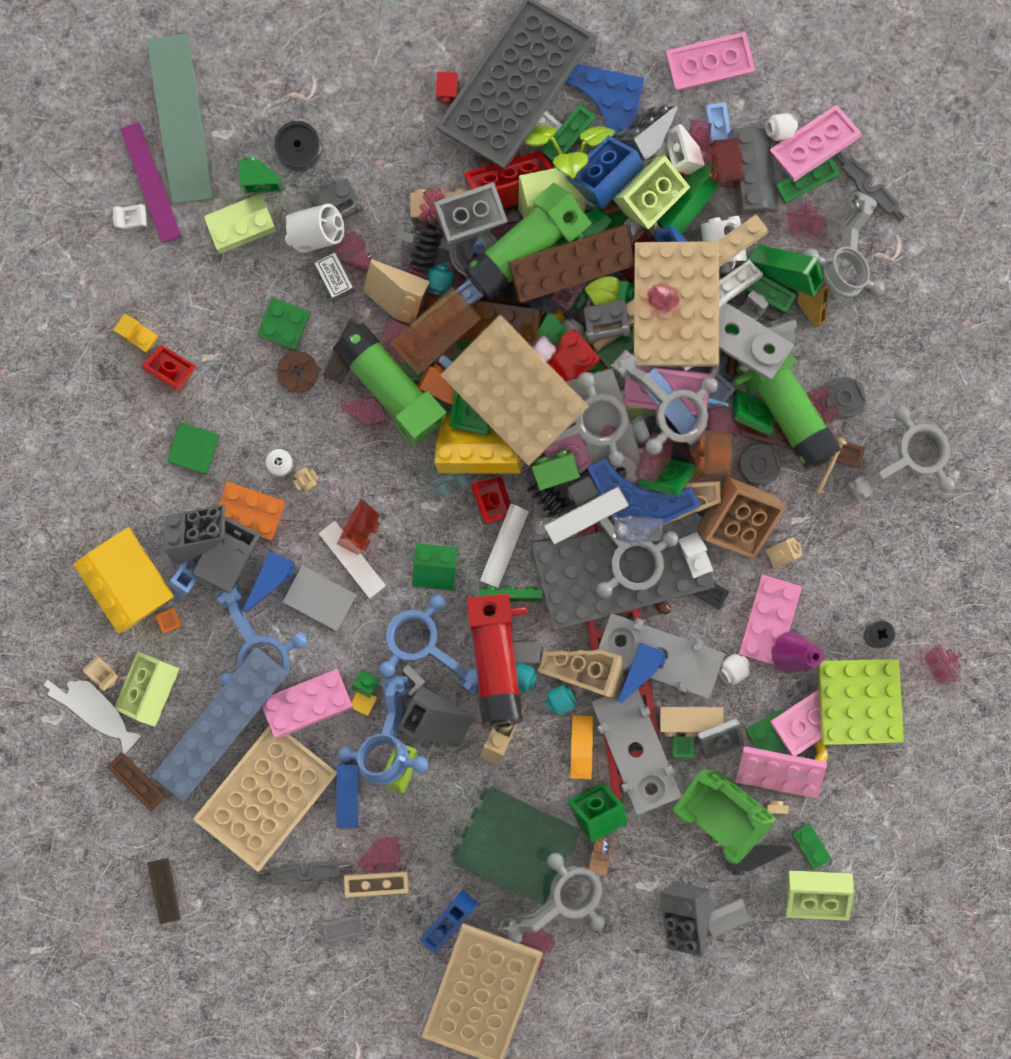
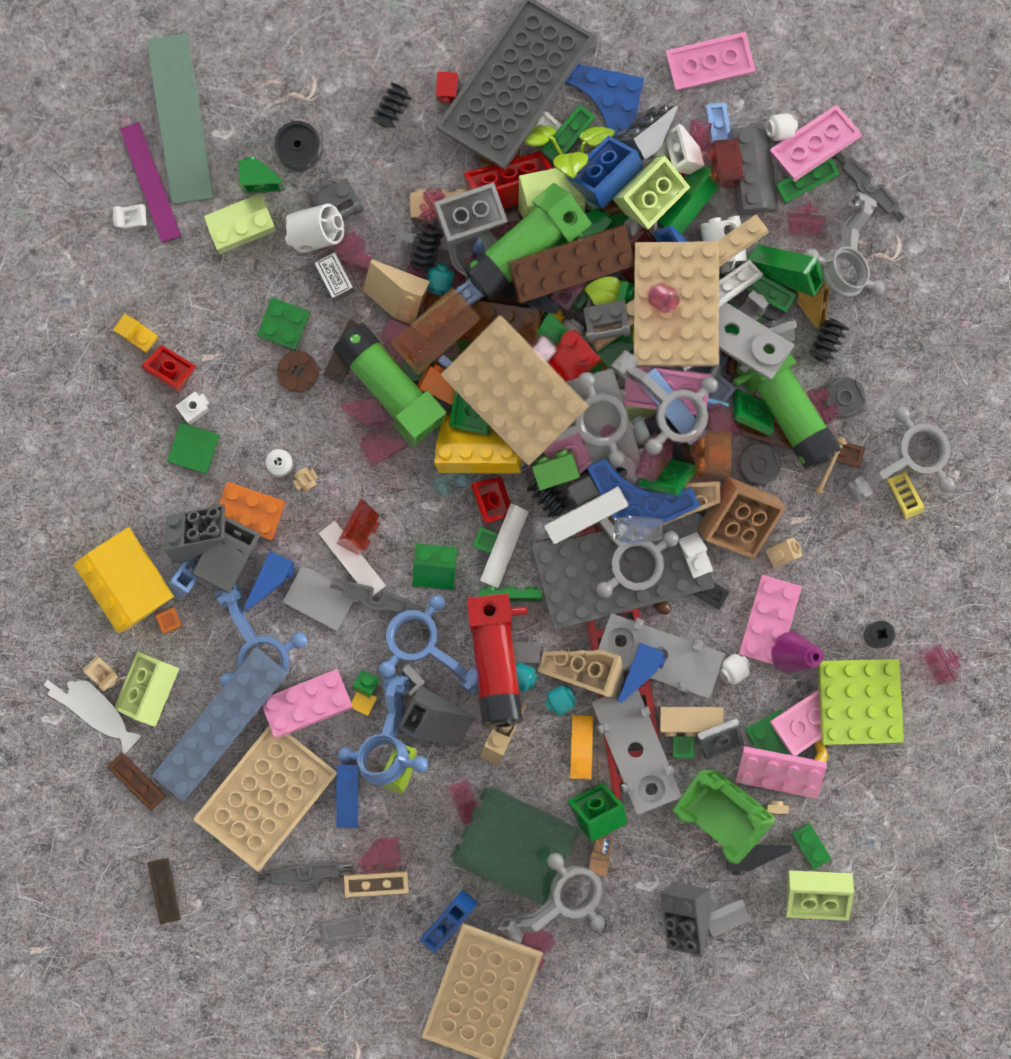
(193, 407): none -> white brick
(365, 592): none -> dark grey piece
(380, 447): none -> clear pink slope
(391, 106): none -> black piece
(464, 800): none -> clear pink slope
(485, 540): none -> green plate
(827, 341): none -> black piece
(899, 498): none -> light yellow slope

